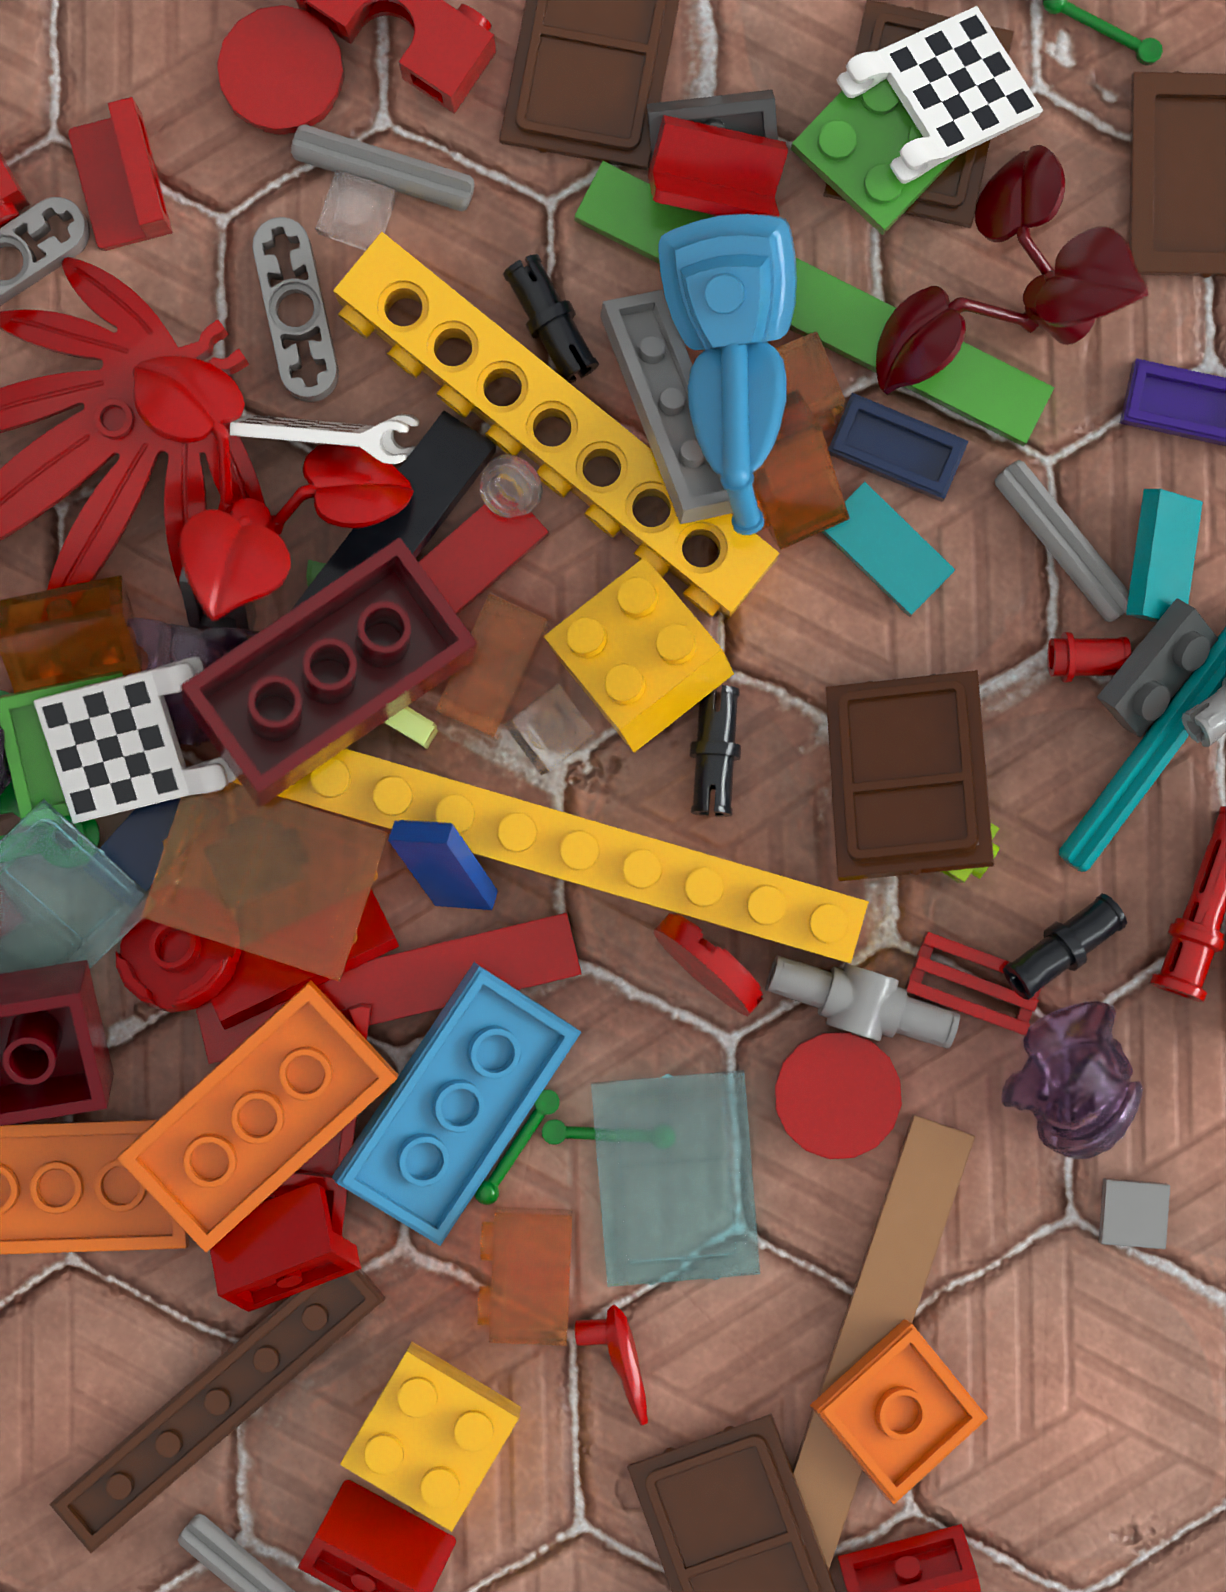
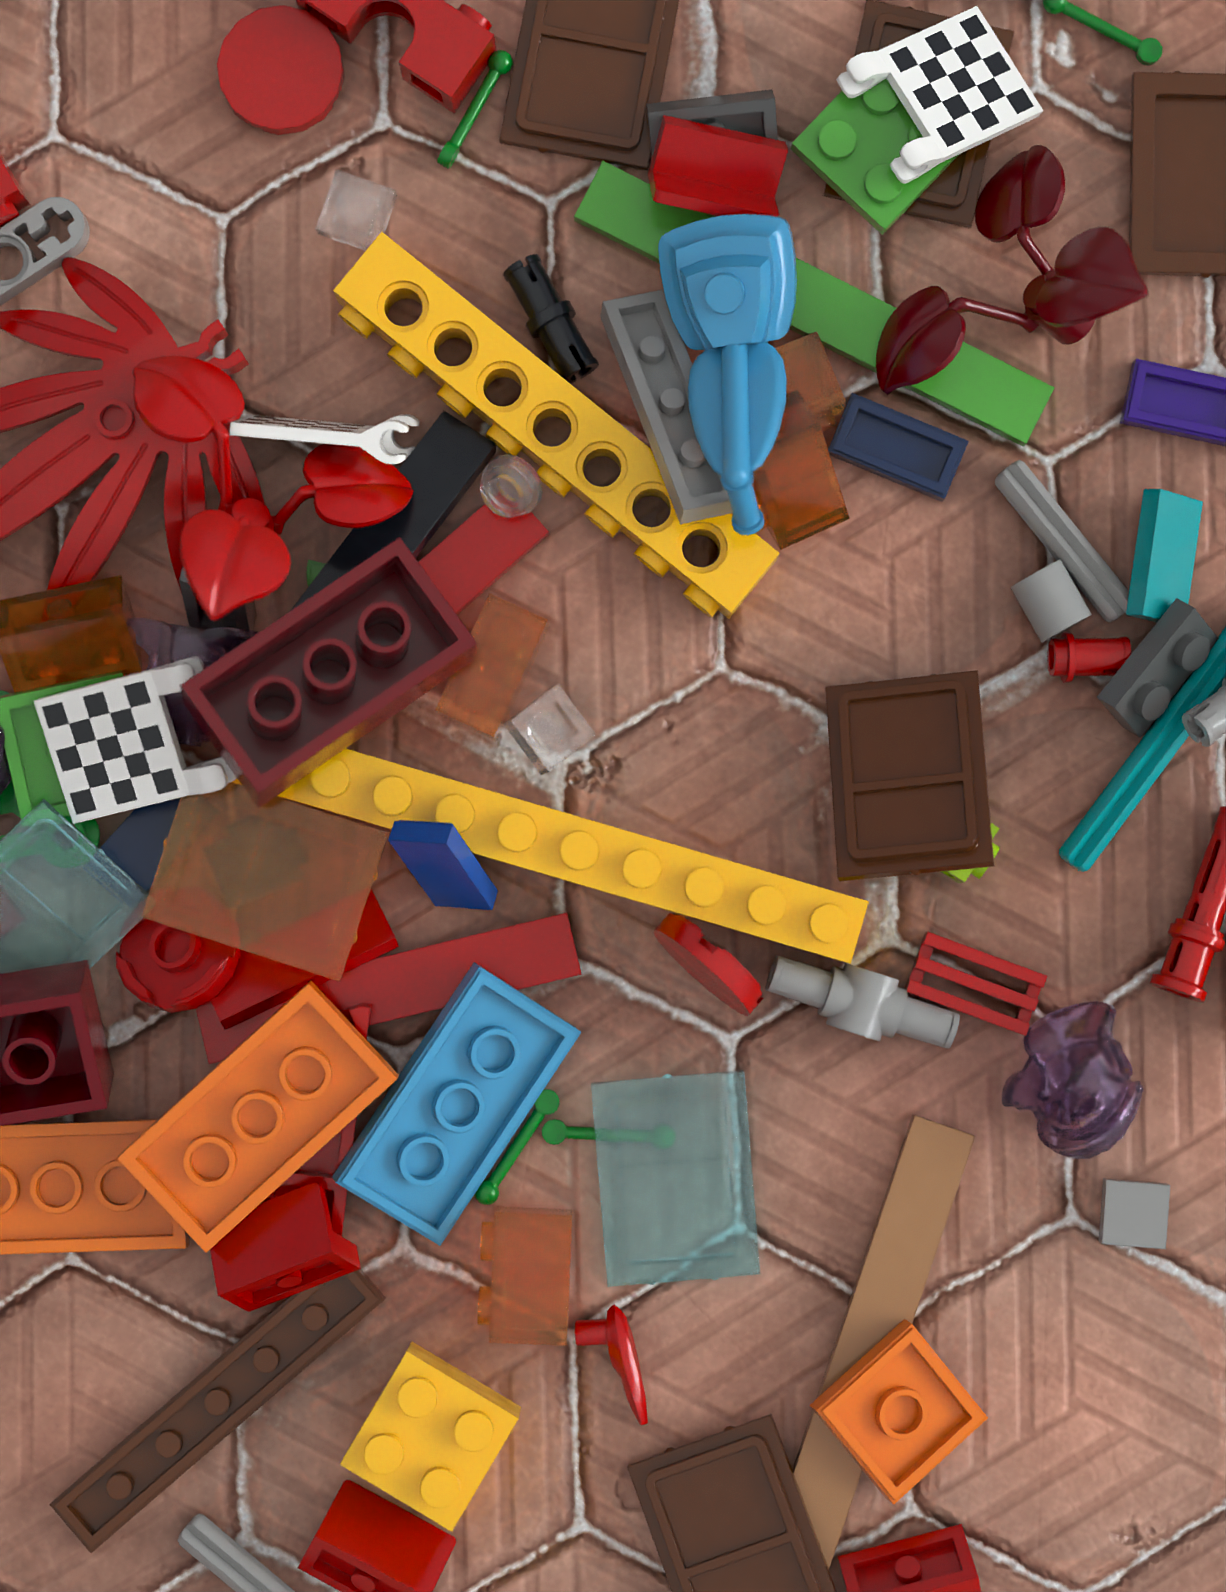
(120, 178): red panel -> none
(270, 268): light grey beam -> none
(383, 167): light grey axle -> none
(413, 726): yellowish green tile -> none
(500, 63): none -> green hinge
(639, 654): yellow brick -> none
(715, 753): black pin -> none
(837, 1095): red tile -> none
(889, 550): teal tile -> none
(1051, 600): none -> light grey beam
(1065, 946): black pin -> none

